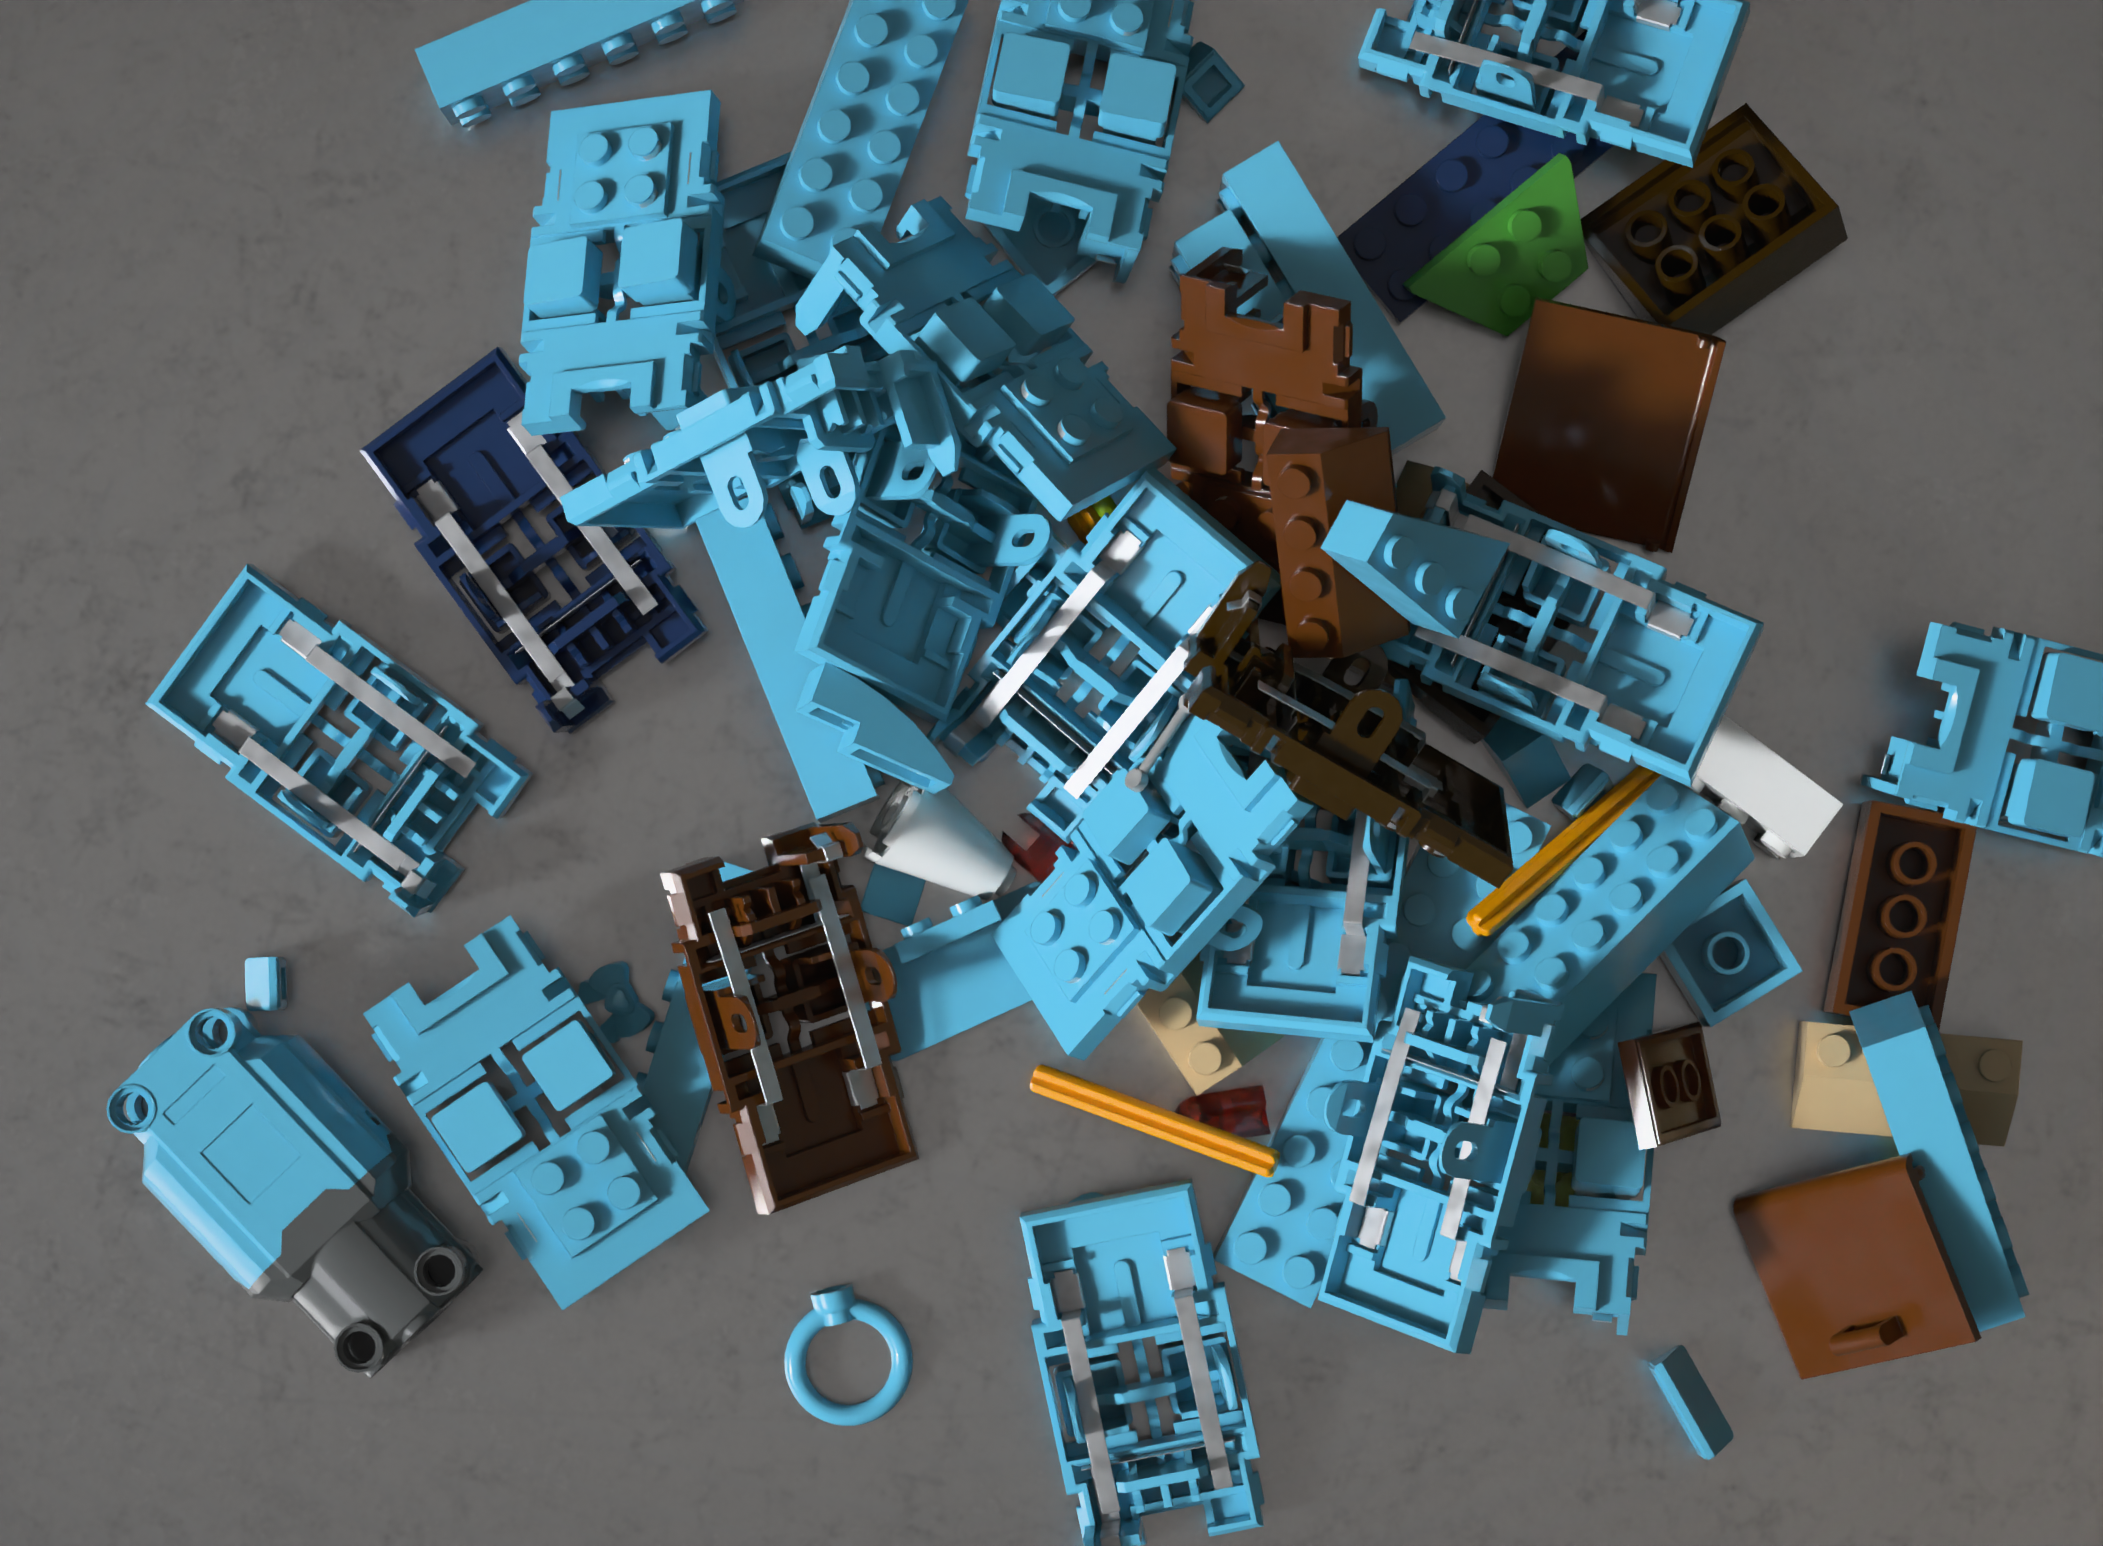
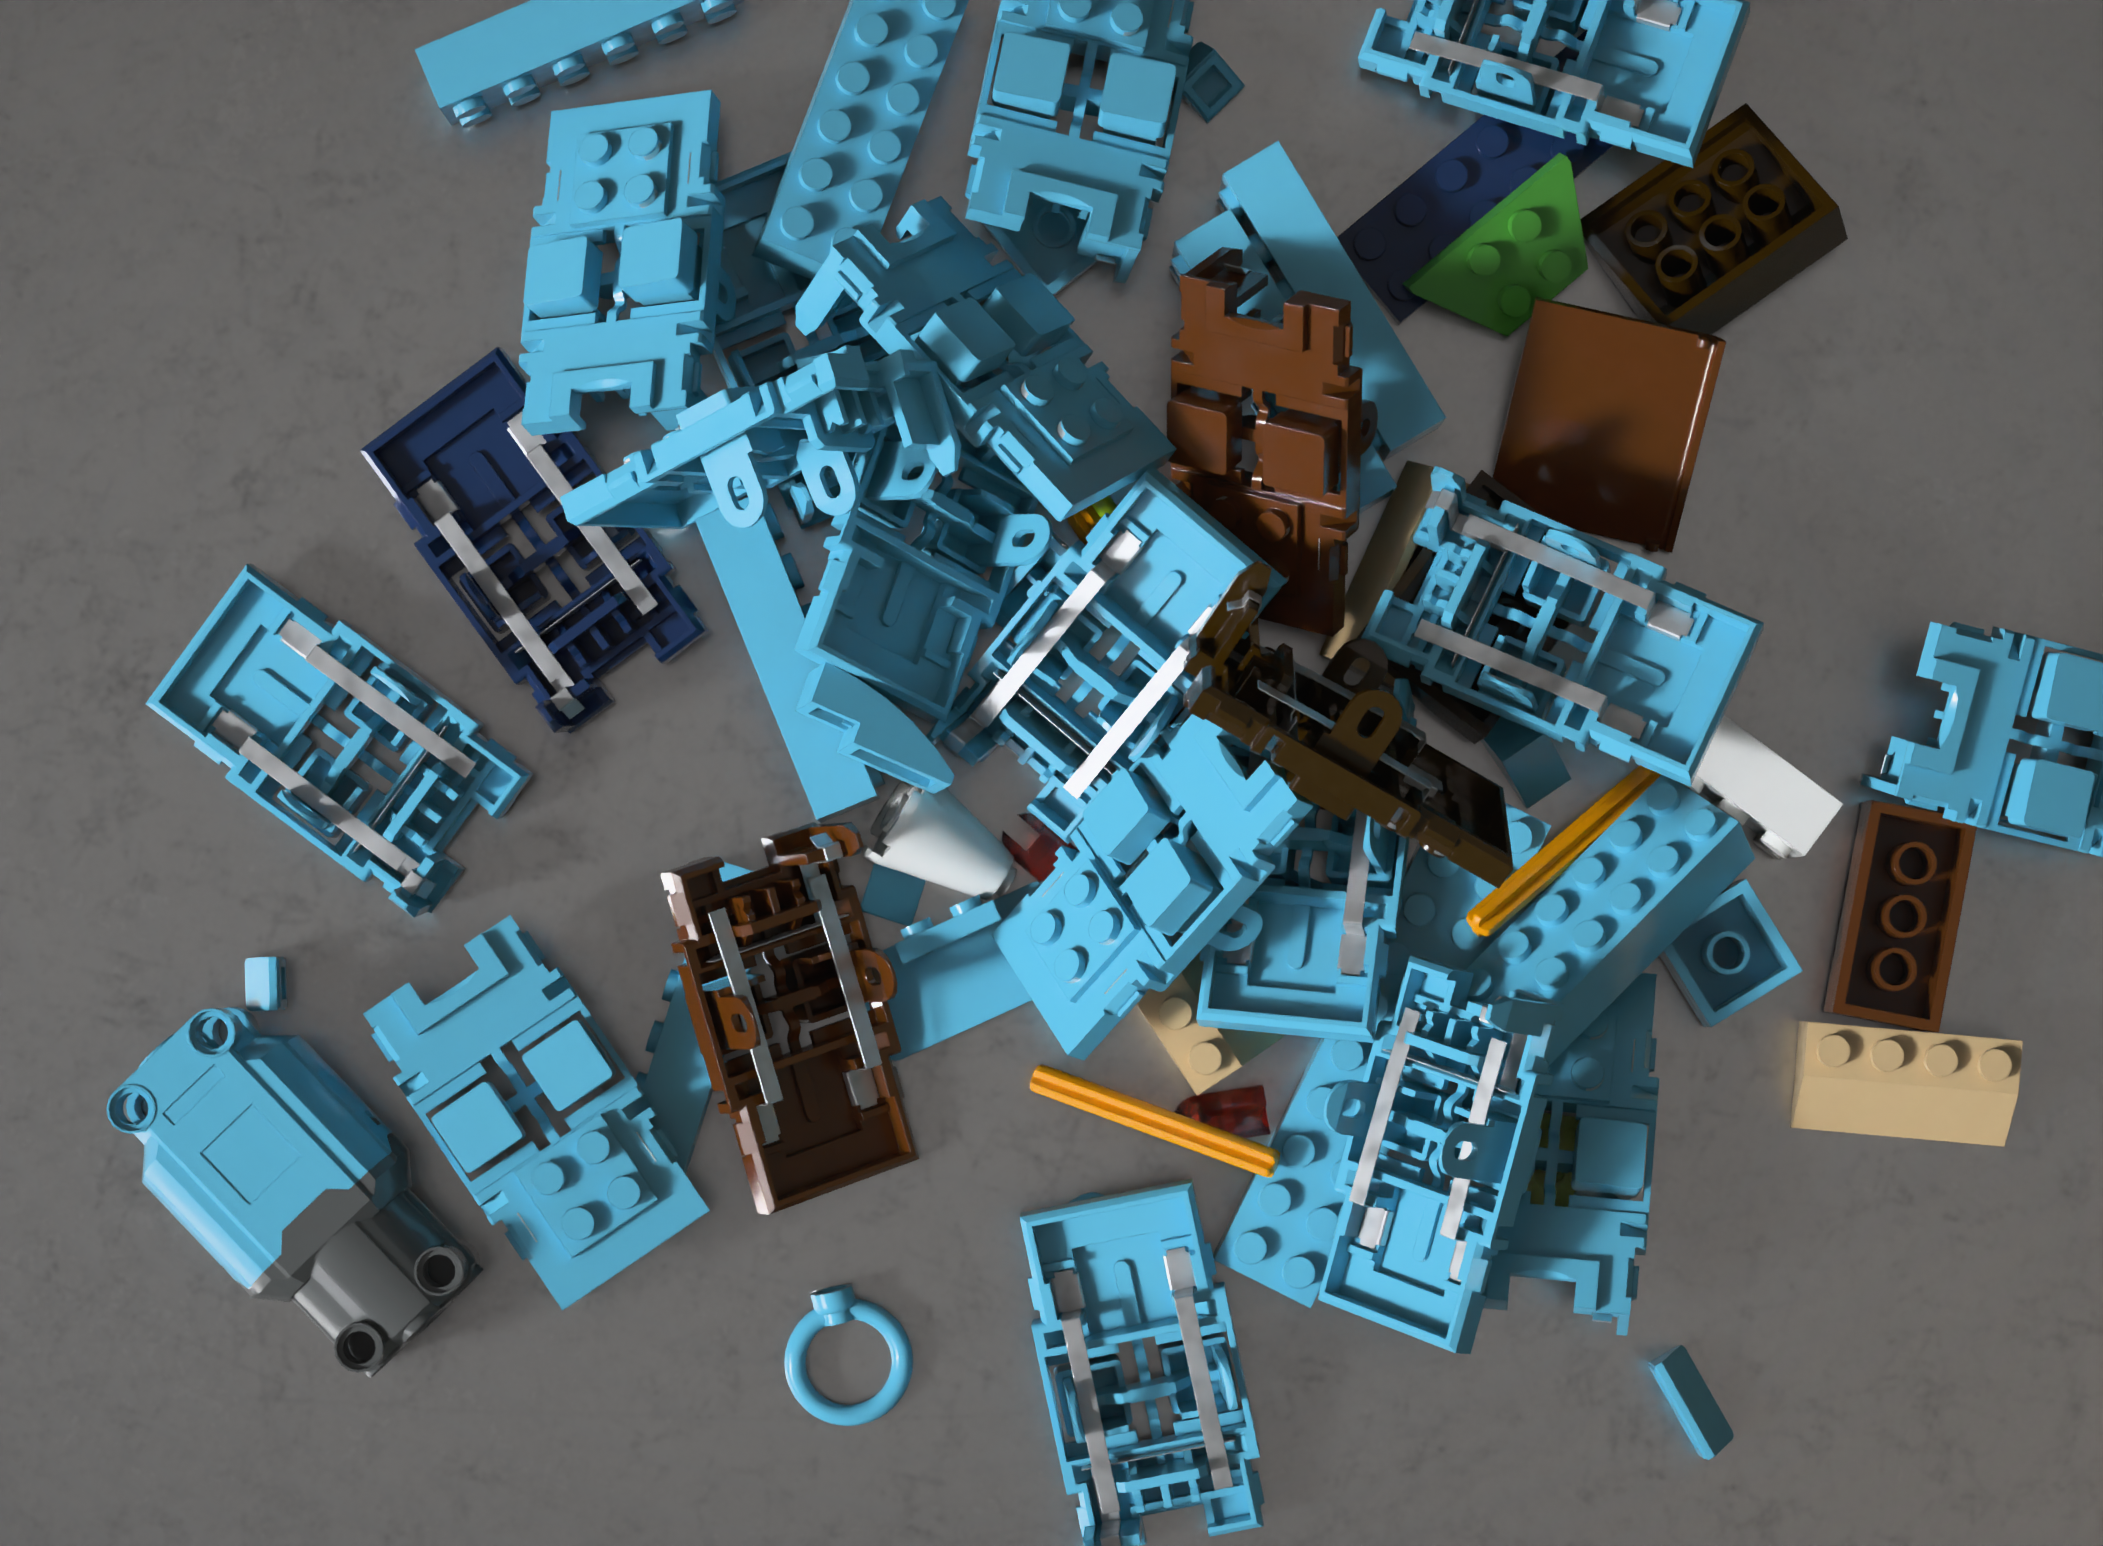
(613, 985): medium azure piece -> none
(1137, 778): light grey hinge -> none
(1309, 482): reddish brown slope -> none
(1415, 565): medium azure wedge -> none
(1582, 791): medium azure slope -> none
(1669, 1085): reddish brown tile -> none
(1855, 1267): reddish brown container -> none
(1932, 1125): medium azure brick -> none

